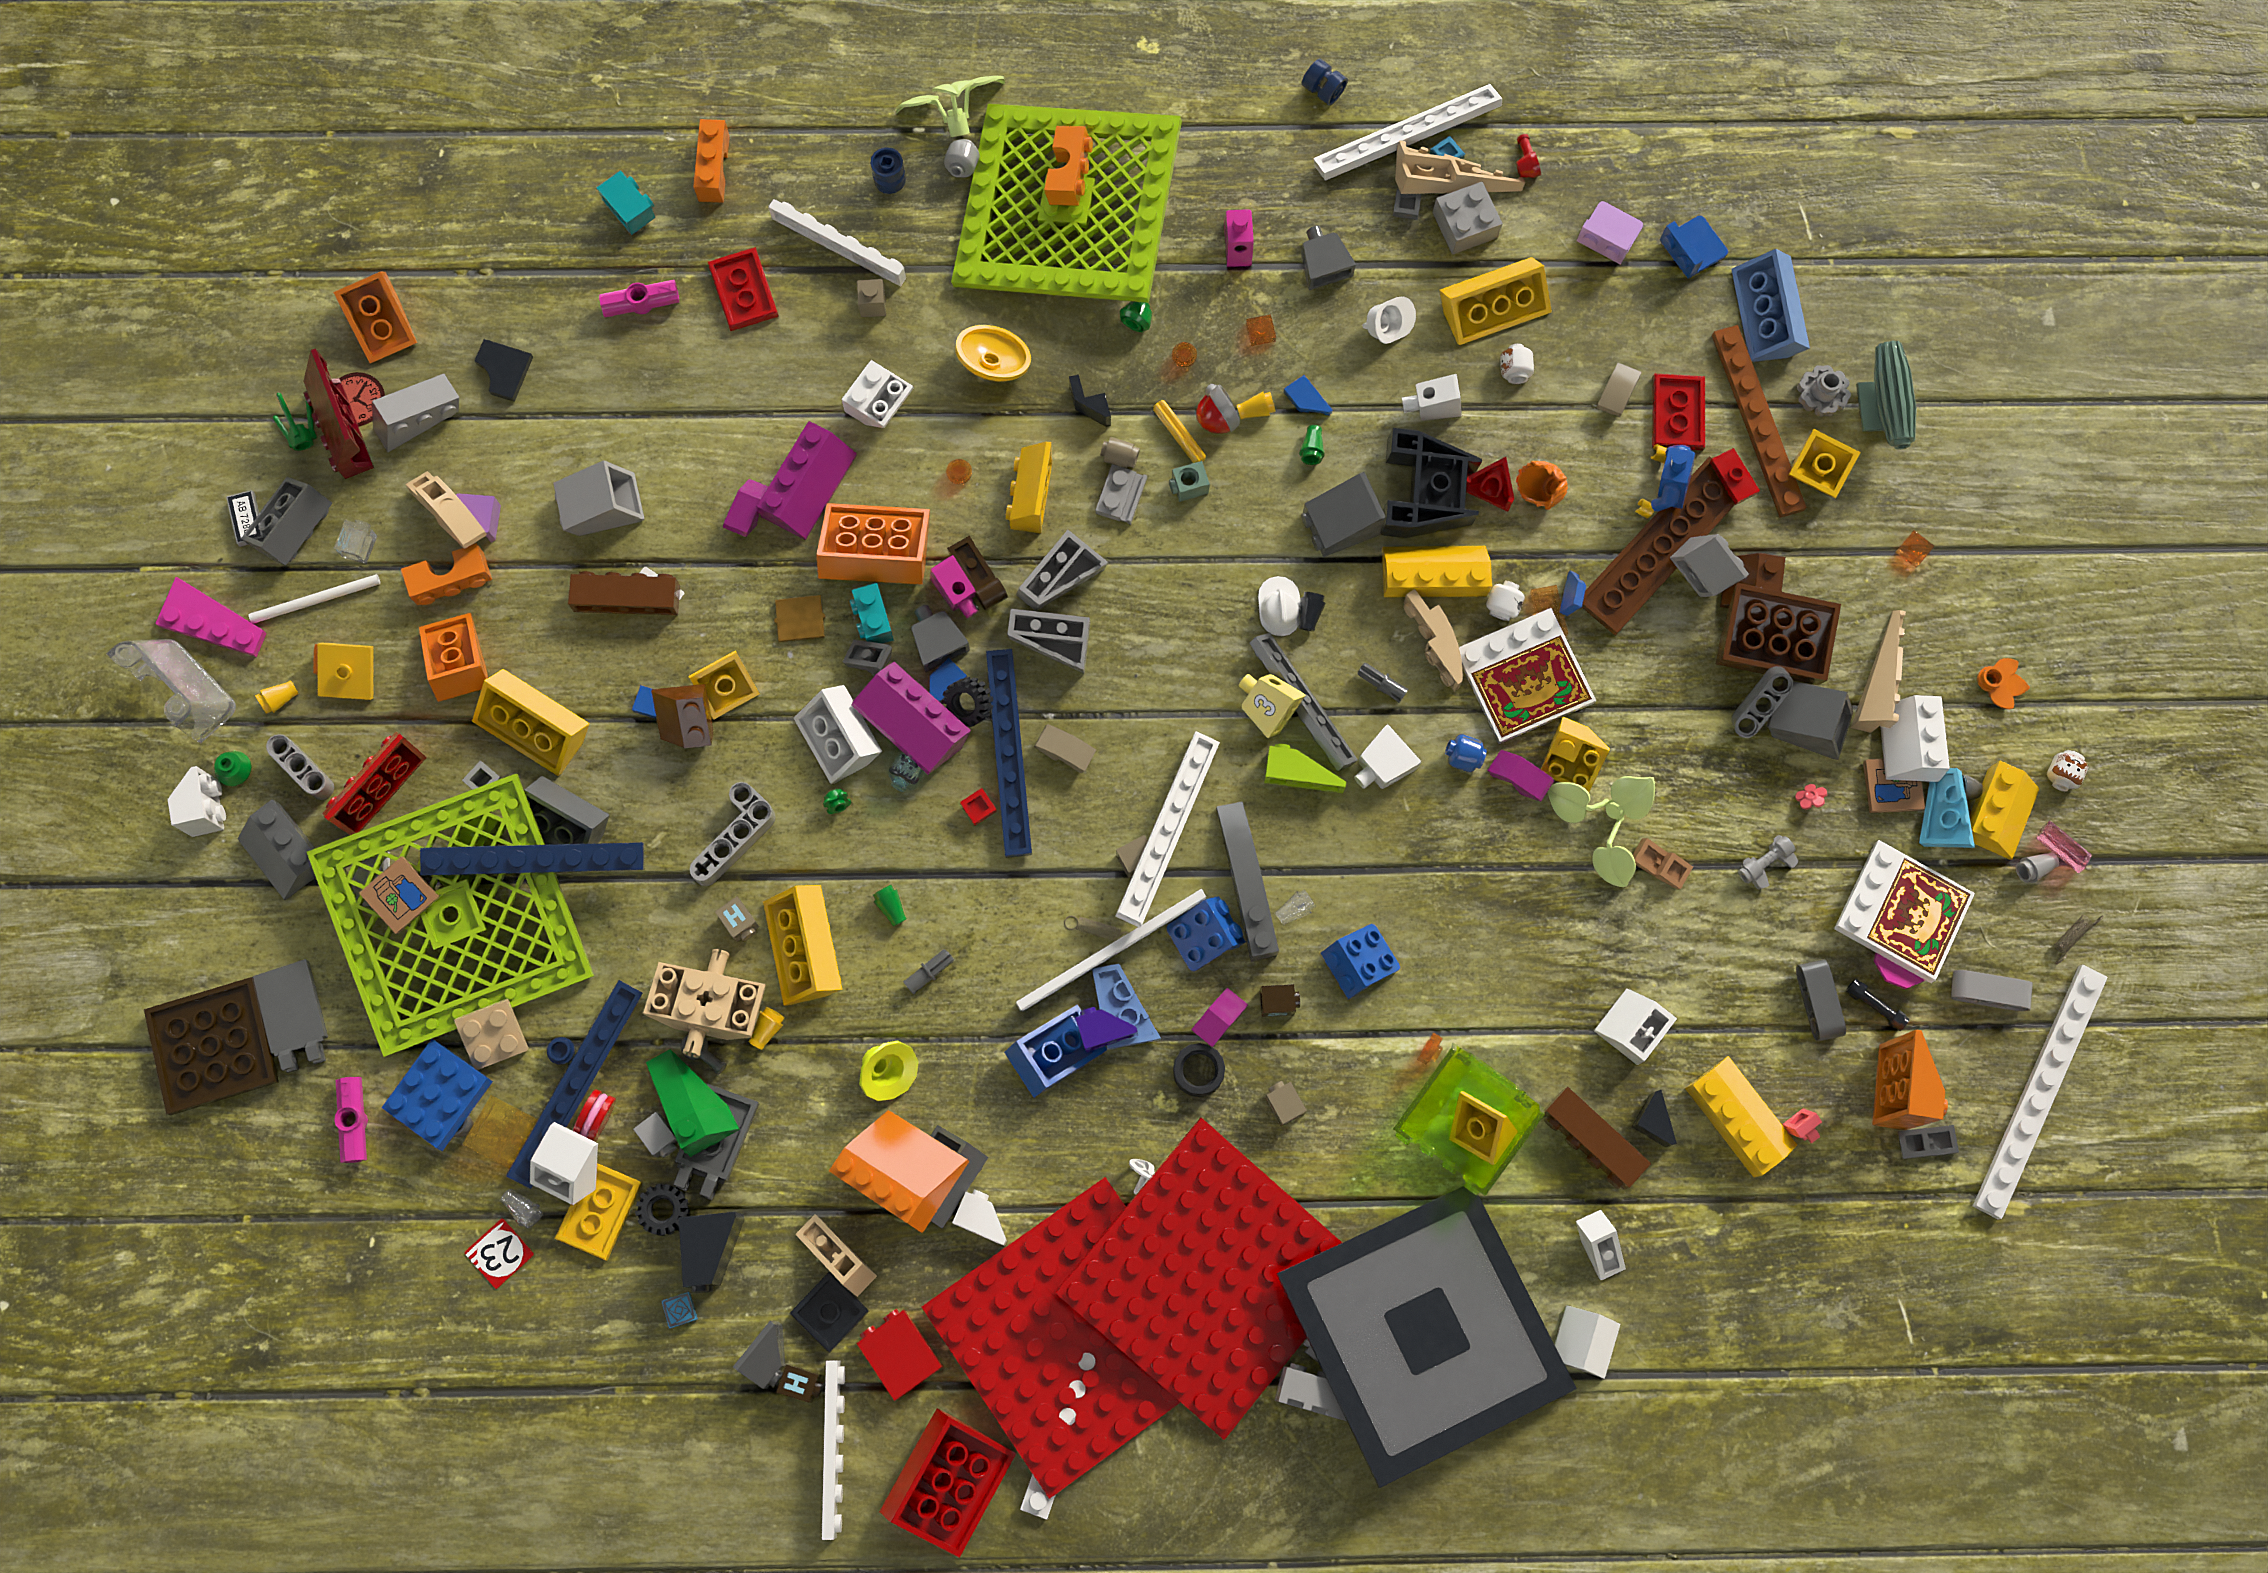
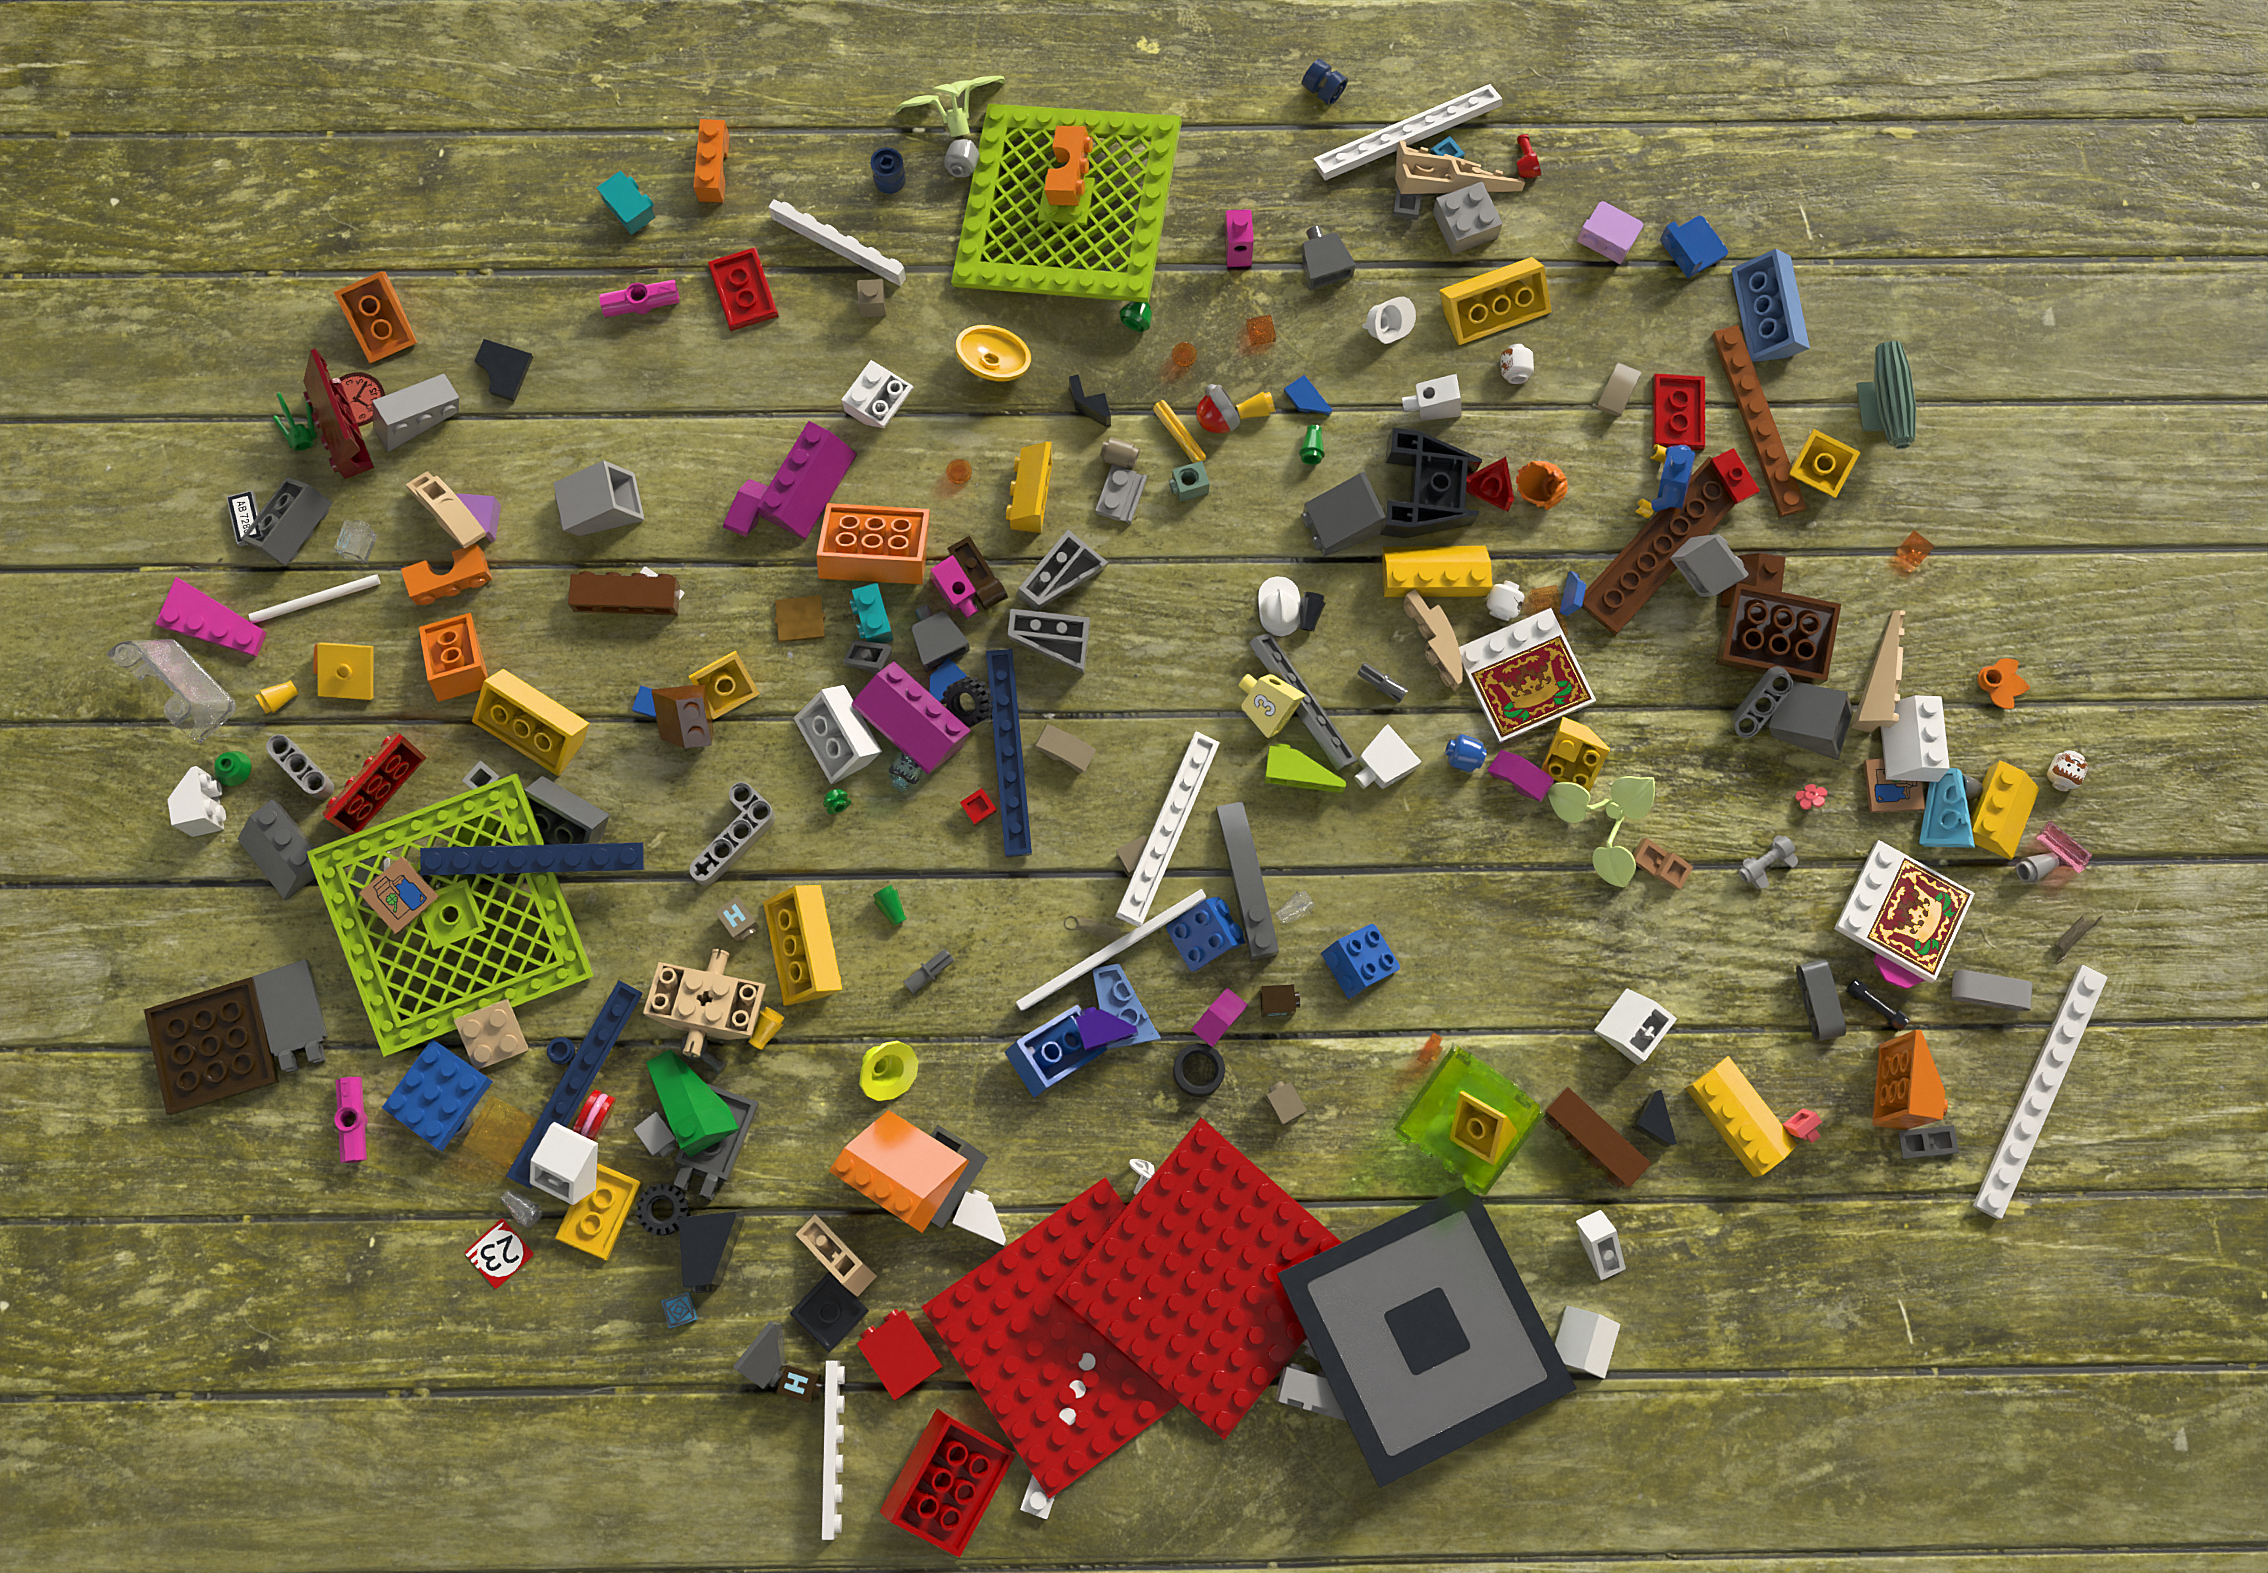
(1824, 391): light grey plant -> none

